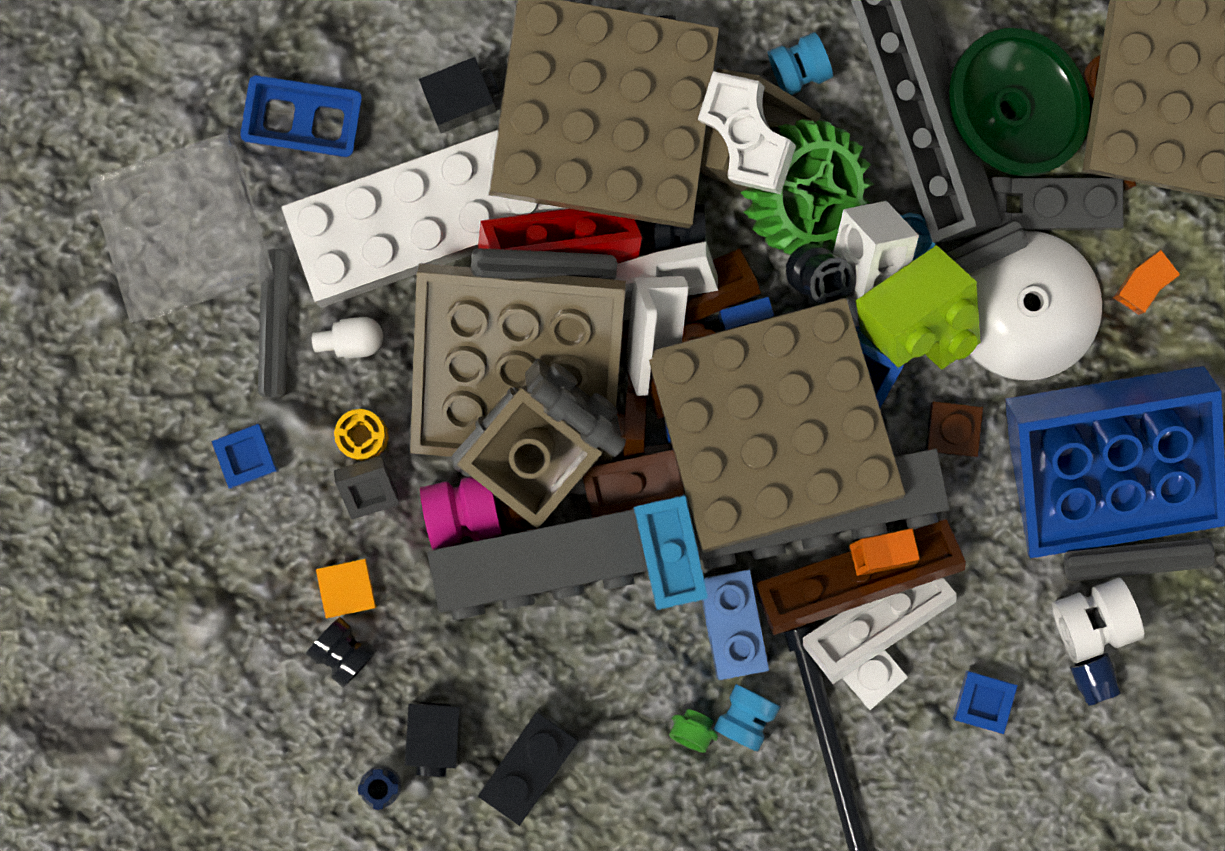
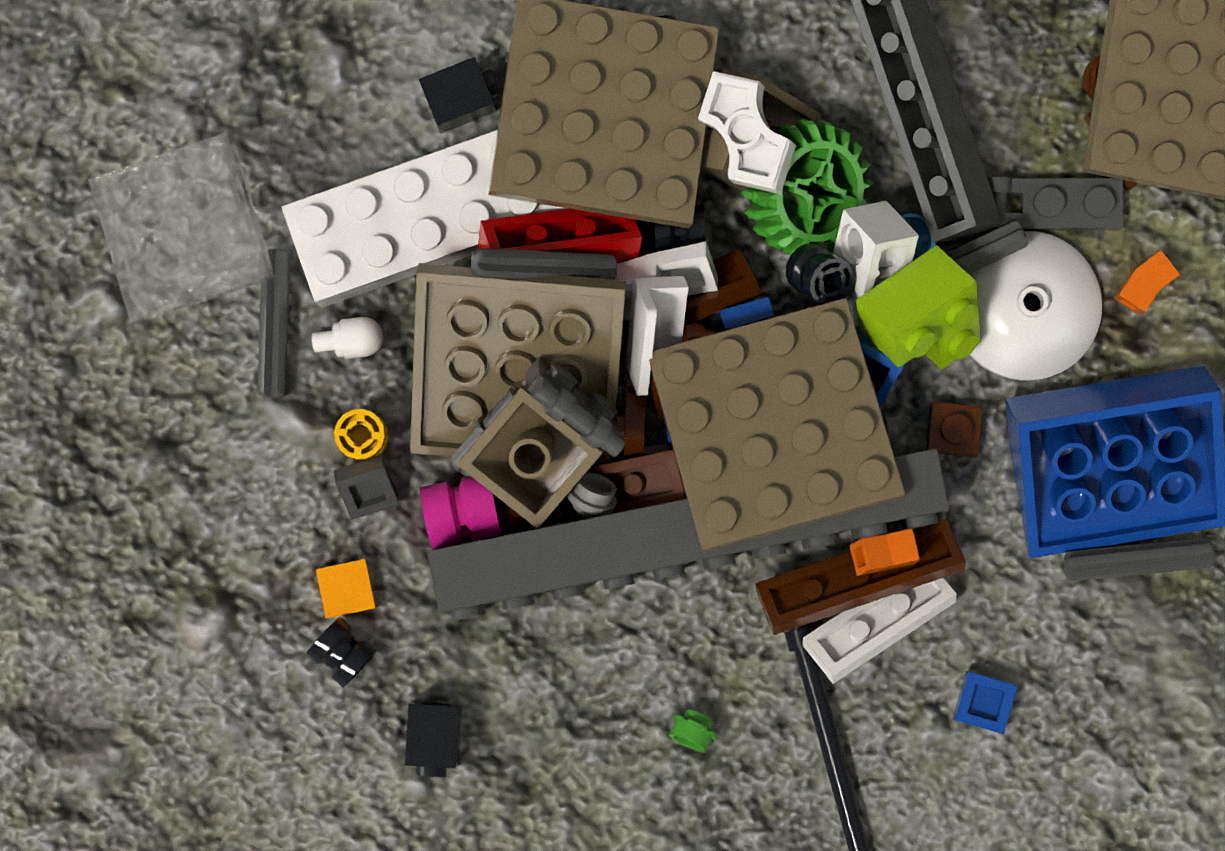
(245, 456): blue plate -> none
(307, 101): blue piece -> none
(387, 775): dark blue hose -> none
(528, 767): black brick -> none
(593, 495): none -> light grey plate
(670, 552): dark azure plate -> none
(734, 625): medium blue brick -> none
(746, 718): dark azure wheel -> none
(809, 61): dark azure wheel -> none
(875, 679): white plate -> none
(1037, 89): dark green dish -> none
(1096, 679): dark blue hose -> none
(1114, 613): white wheel -> none

